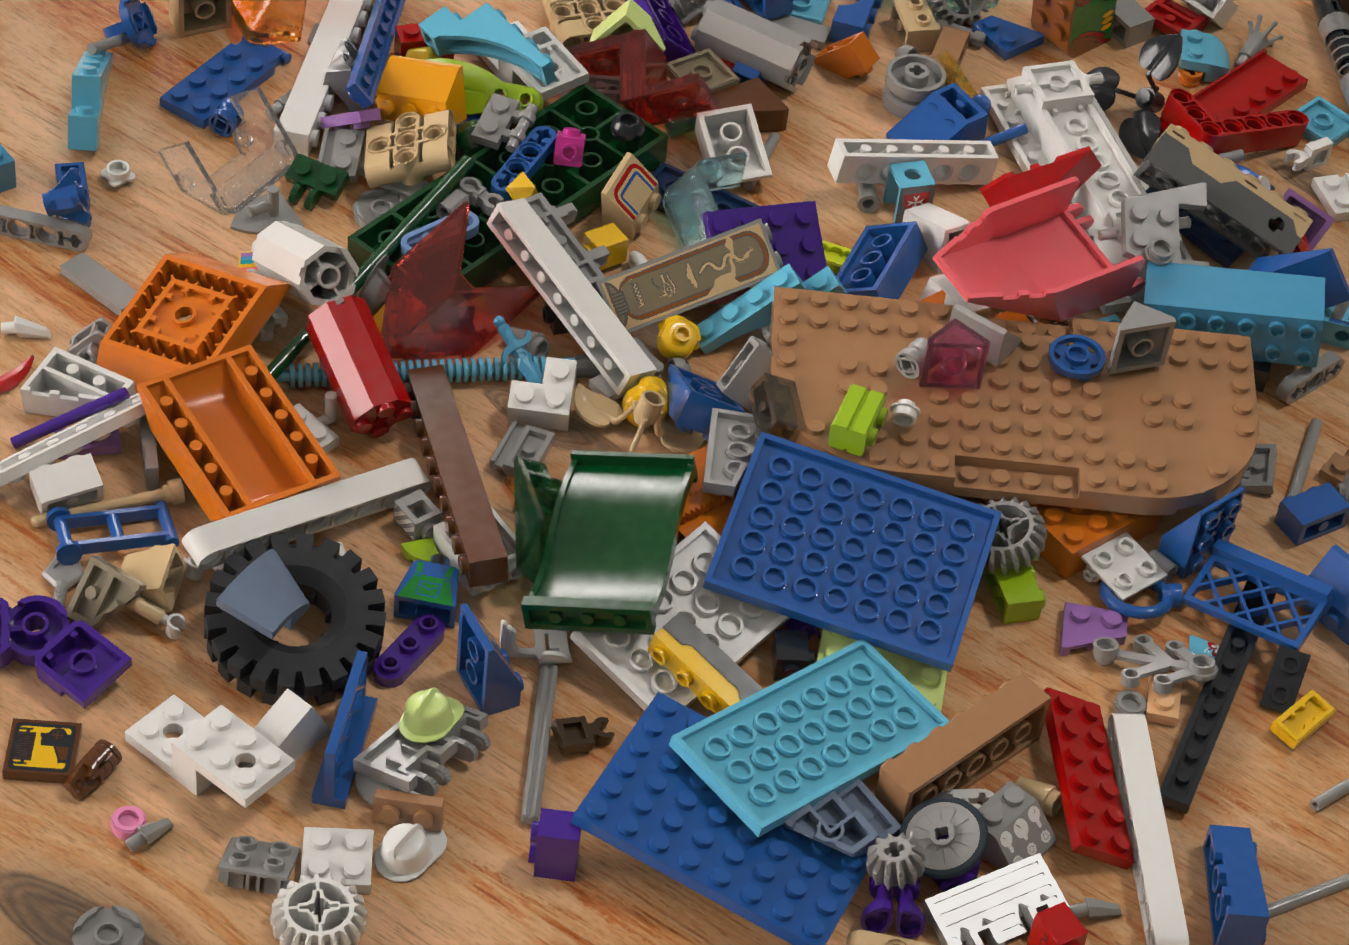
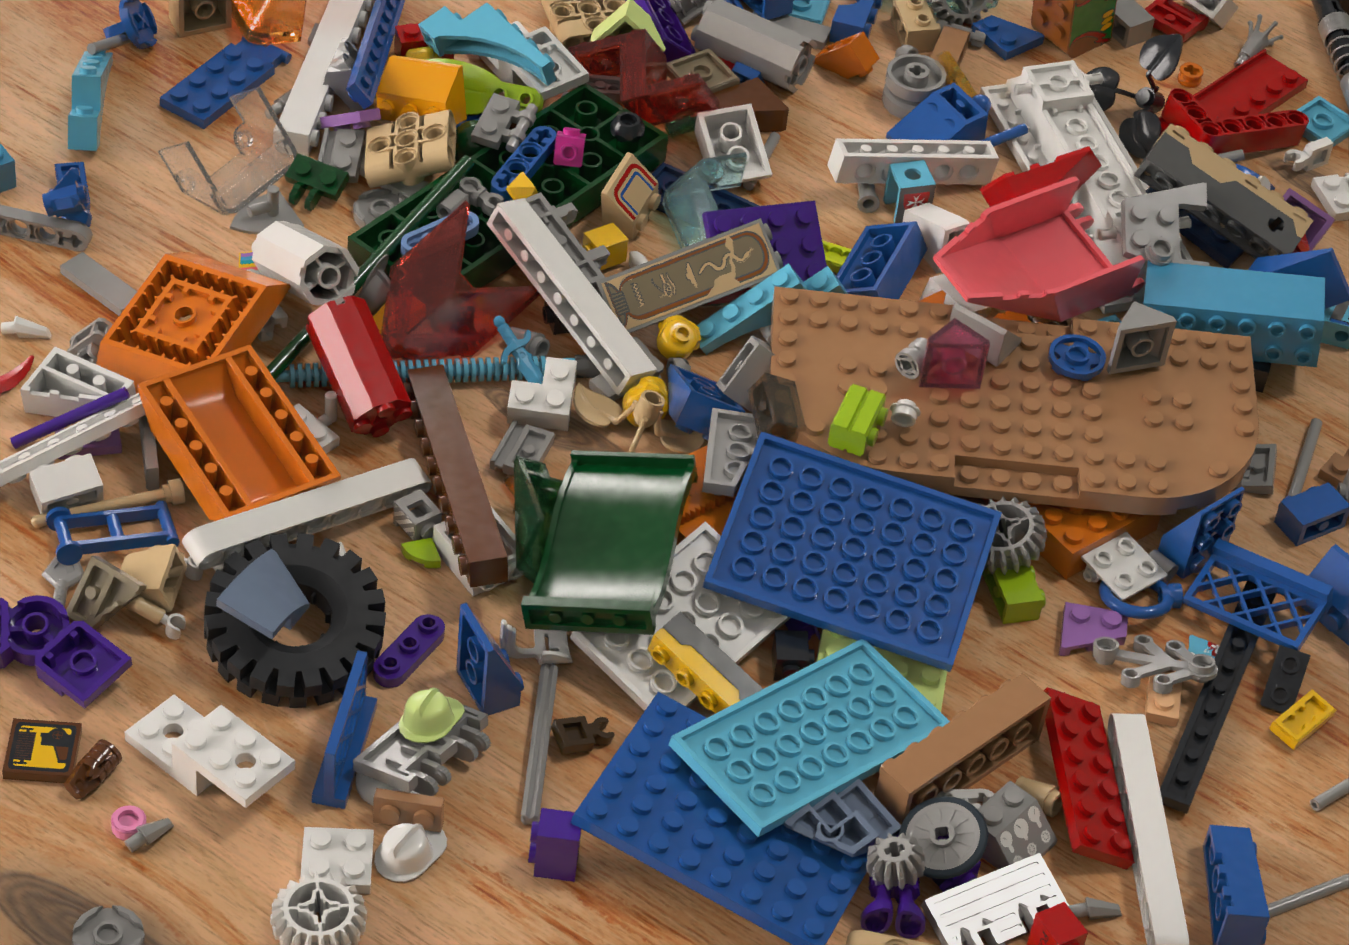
(118, 173): white plate -> none
(224, 119): blue wheel -> none
(258, 859): light grey hinge -> none
(291, 726): white slope -> none
(428, 590): blue torso -> none
(1130, 703): light grey tile -> none
(1204, 54): medium azure slope -> none
(1310, 378): light grey beam -> none

